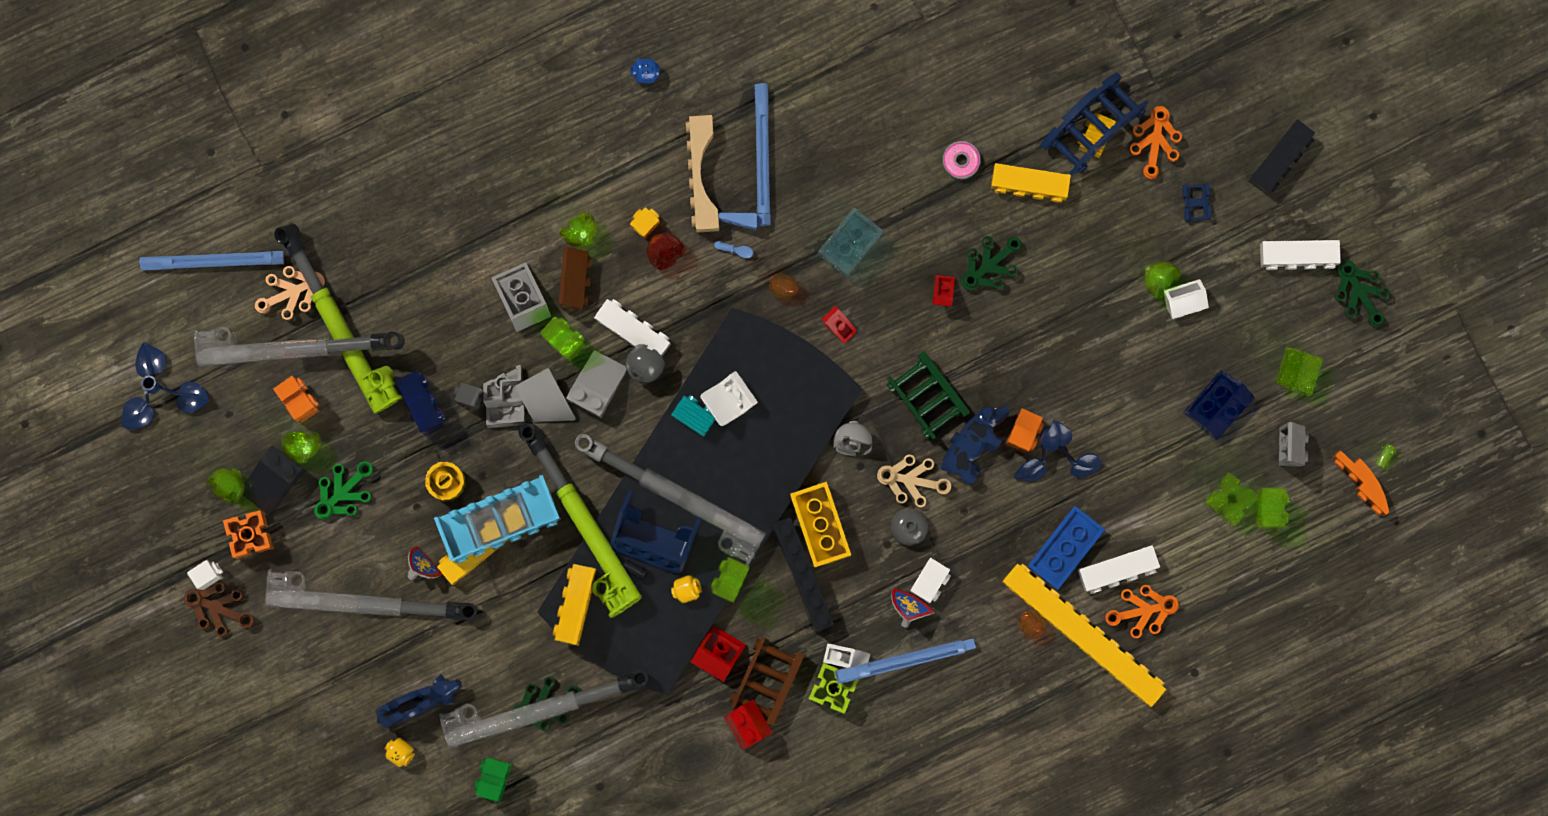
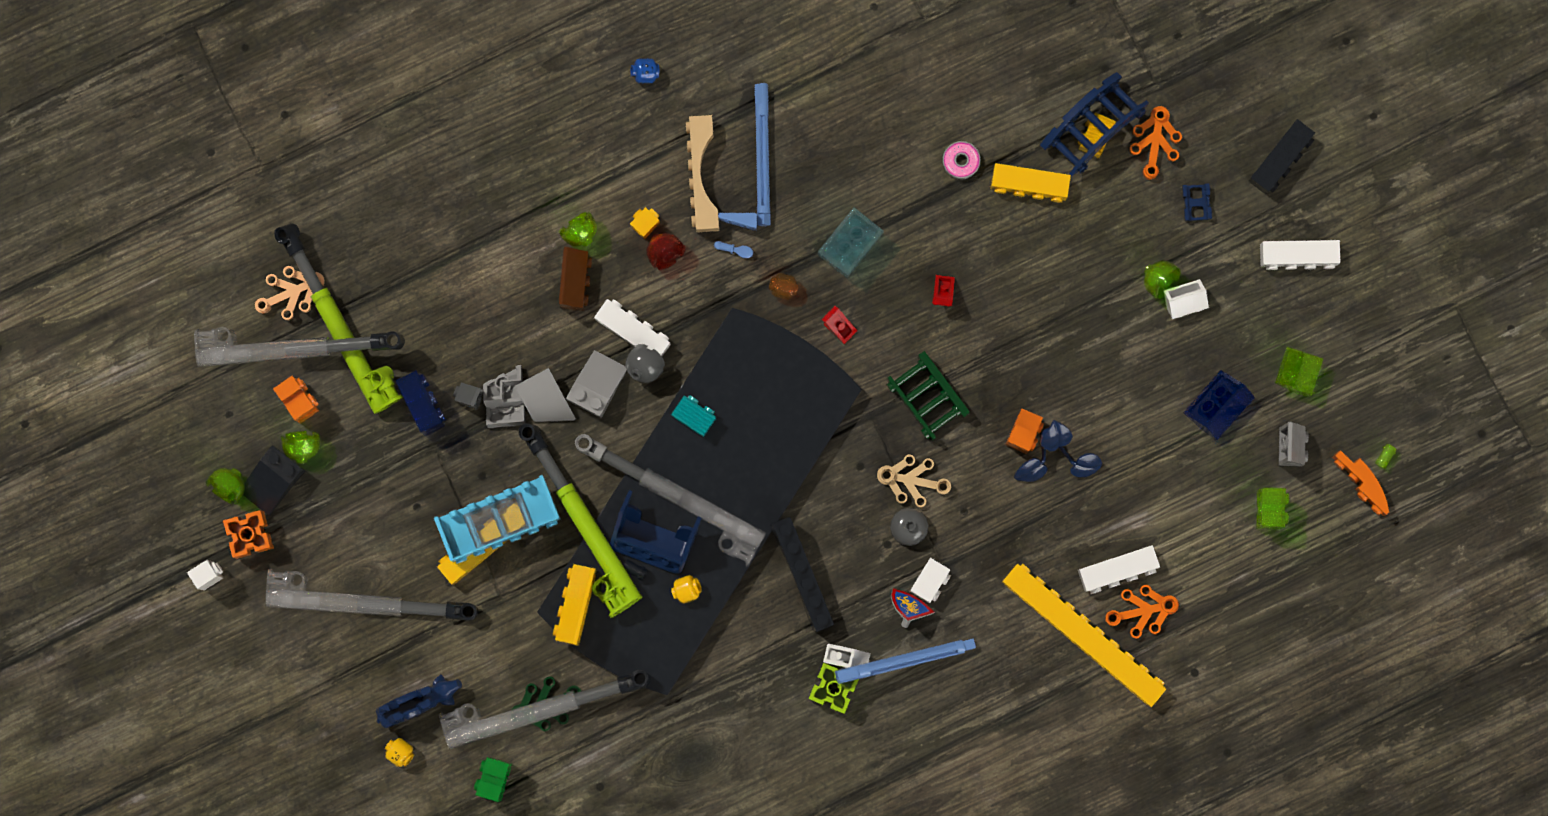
(149, 362): dark blue plant -> none
(211, 260): medium blue piece -> none
(215, 607): reddish brown plant -> none
(341, 492): green plant -> none
(421, 565): shield -> none
(445, 481): yellow brick -> none
(521, 297): light grey slope -> none
(562, 339): clear neon green brick -> none
(718, 653): red slope -> none
(728, 399): white bracket -> none
(730, 580): clear neon green brick -> none
(747, 724): red slope -> none
(786, 678): reddish brown fence -> none
(820, 524): yellow slope -> none
(853, 438): light grey cylinder -> none
(971, 440): dark blue animal -> none
(988, 265): dark green plant -> none
(1031, 624): clear orange head -> none
(1066, 547): blue plate -> none
(1218, 500): clear neon green brick -> none
(1360, 290): dark green plant -> none

